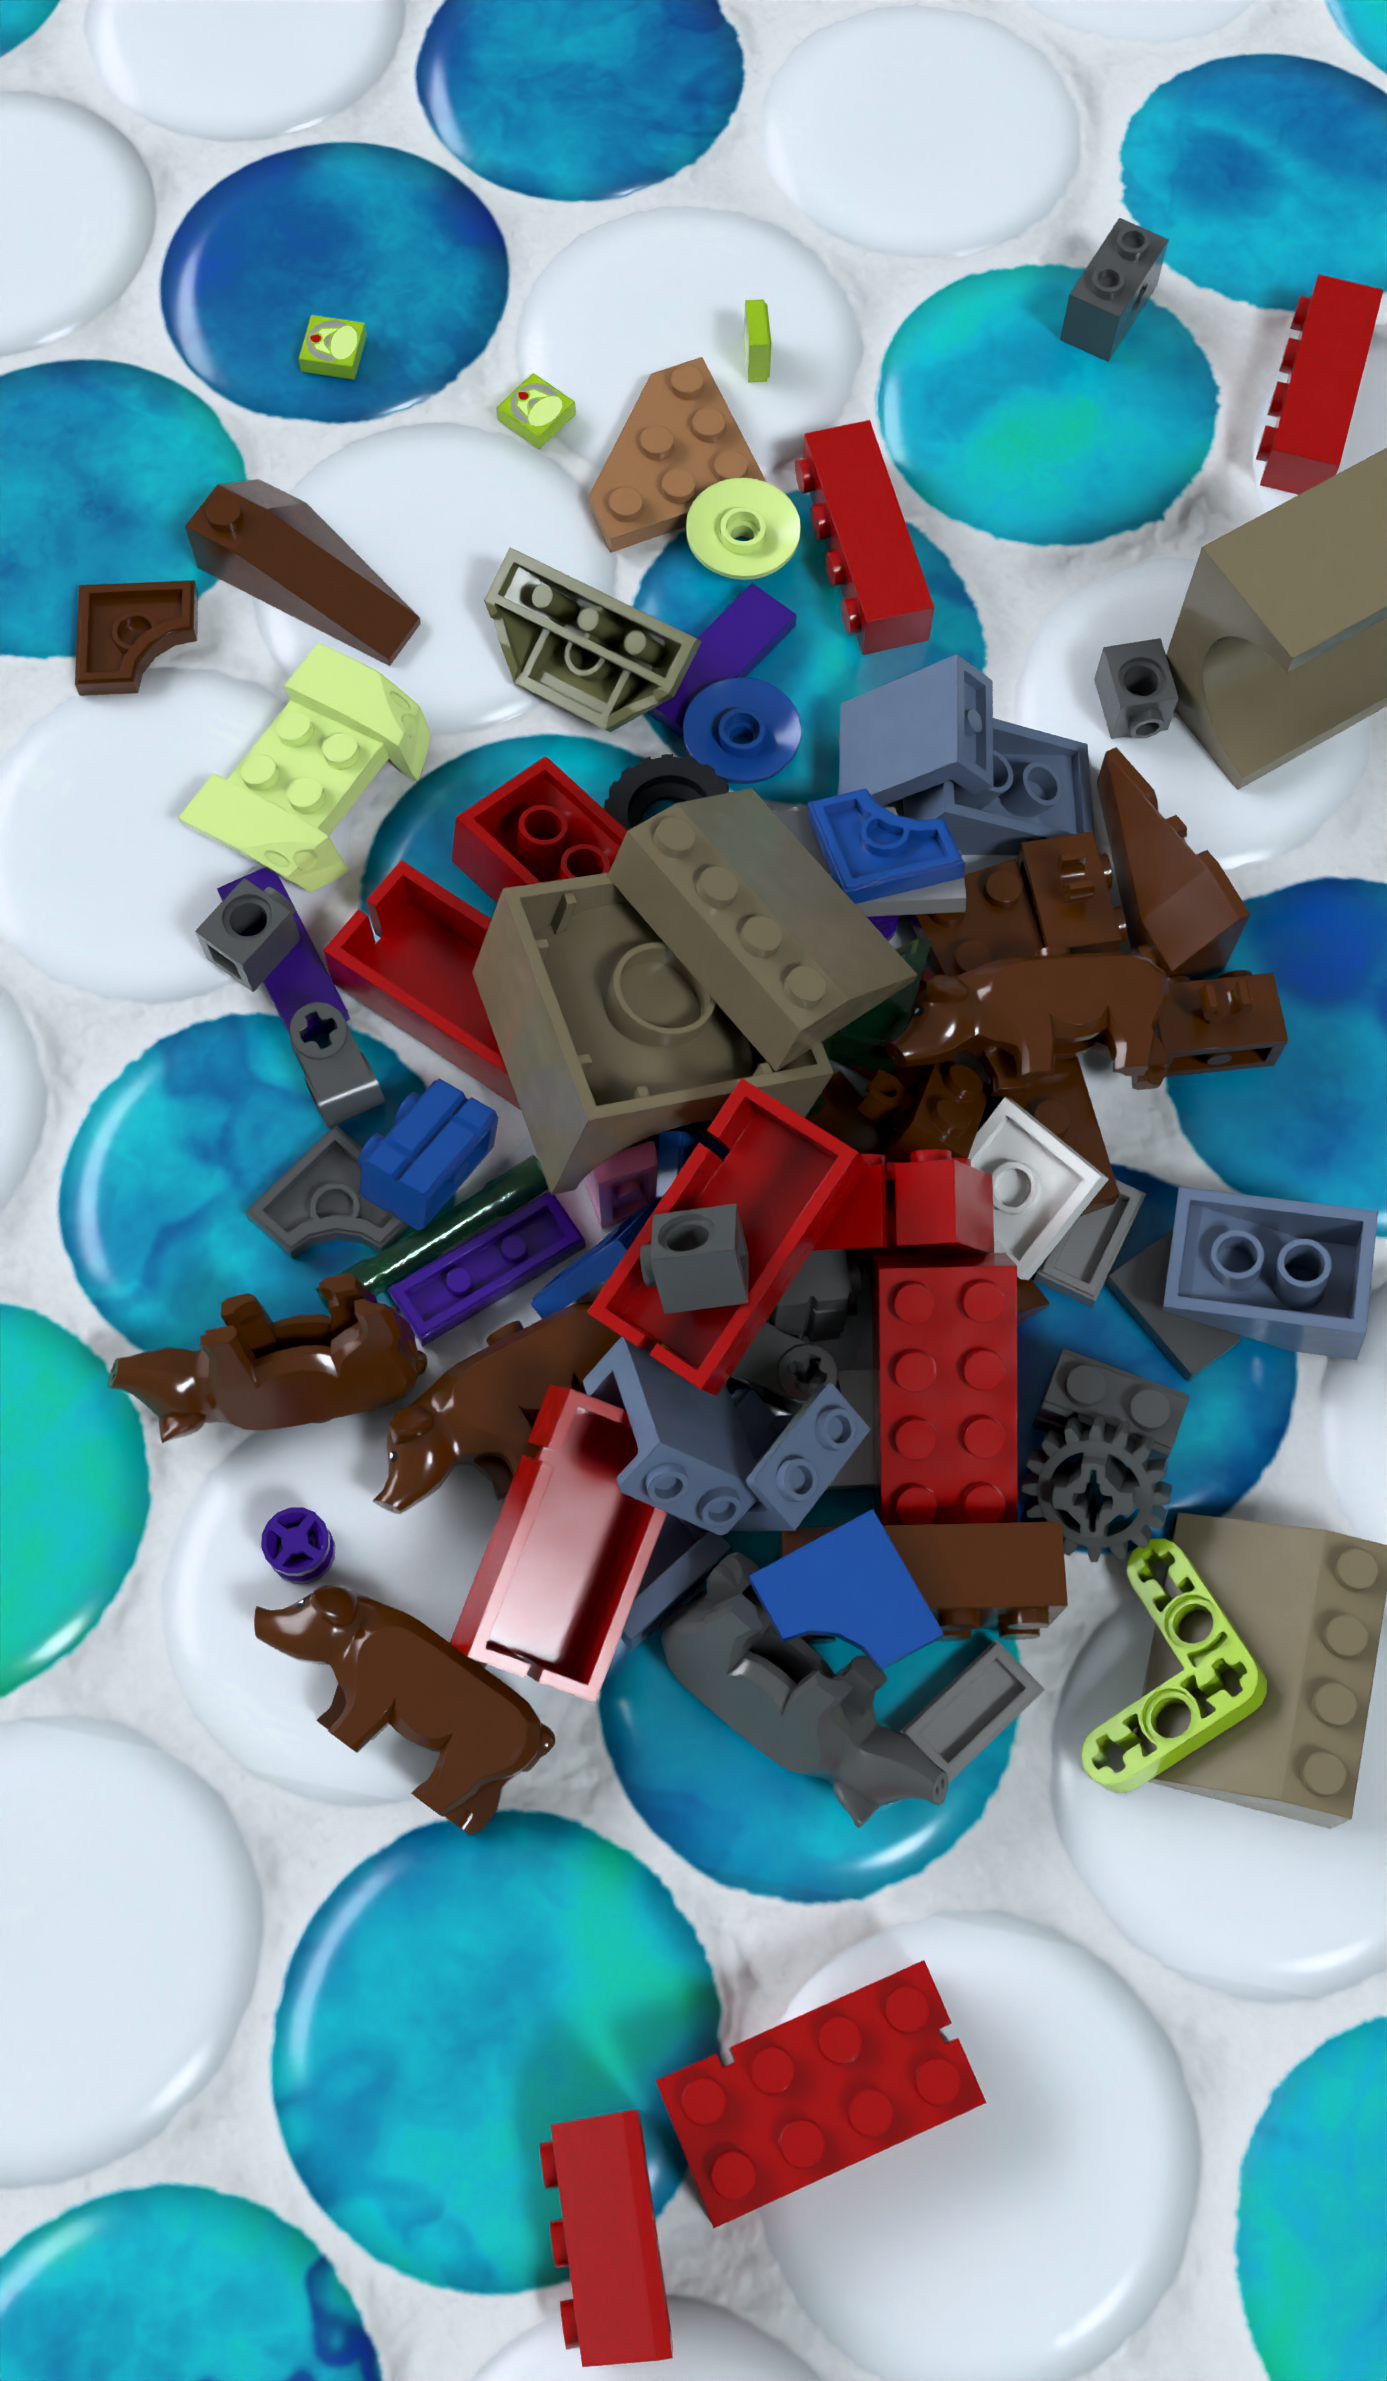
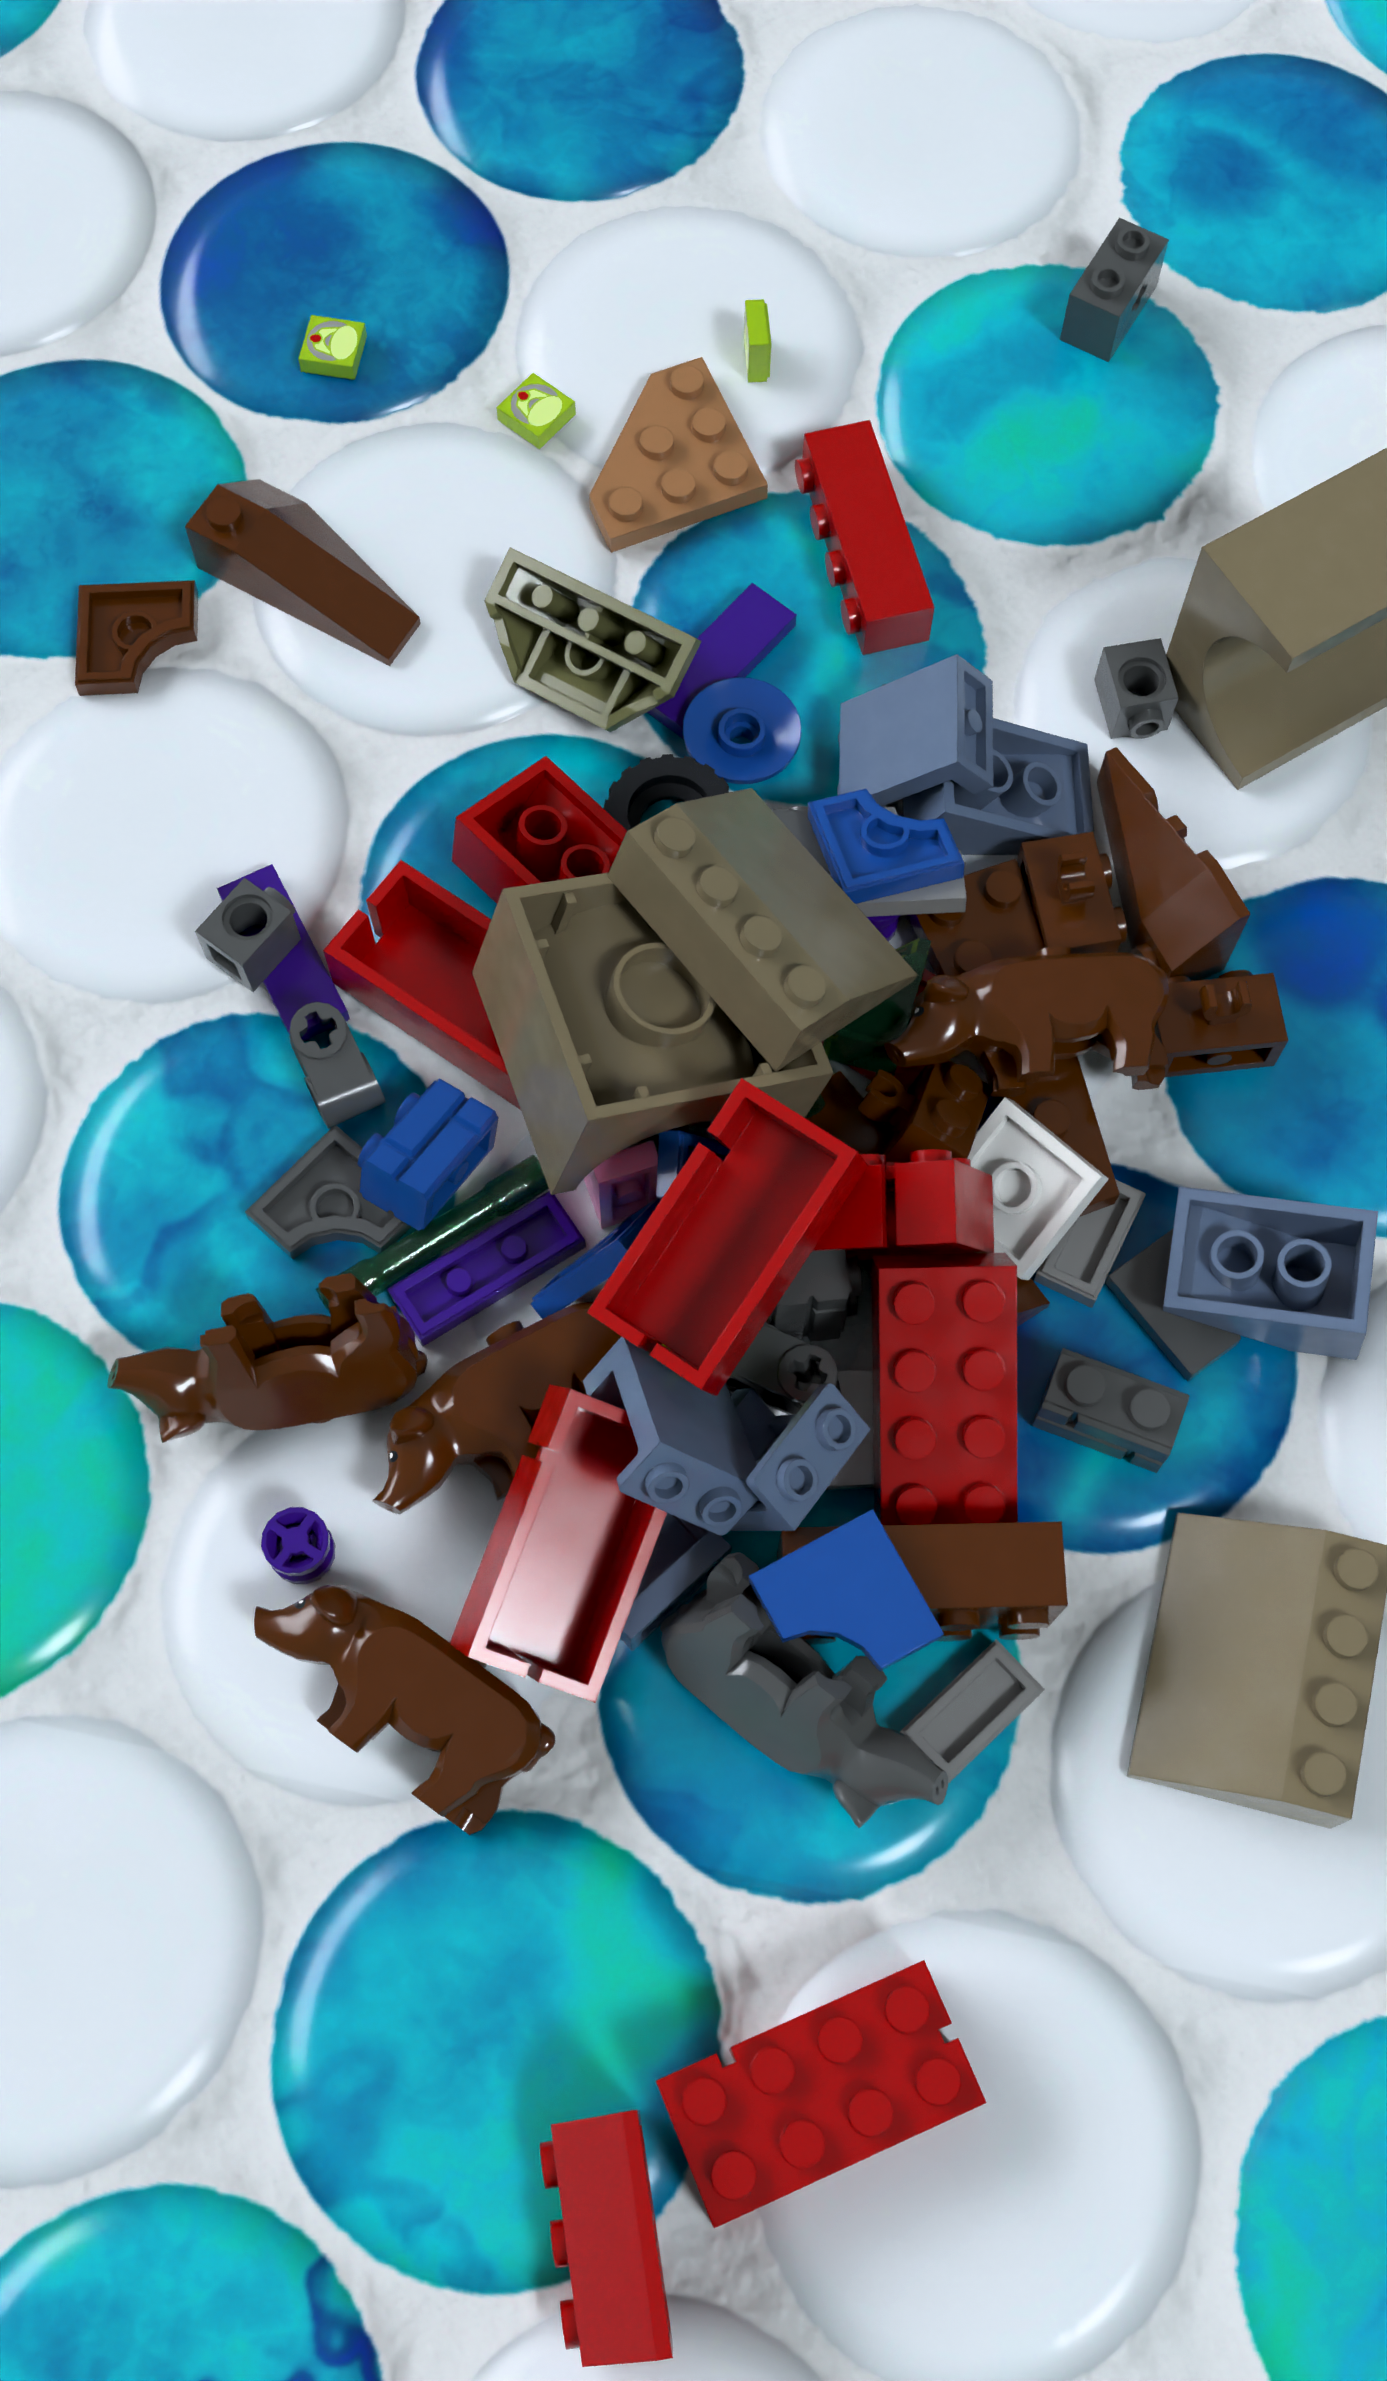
(312, 768): yellowish green piece -> none
(697, 1259): dark grey brick -> none
(747, 510): yellowish green dish -> none
(1069, 1495): dark grey gear -> none
(1202, 1669): lime beam -> none
(1321, 384): red brick -> none

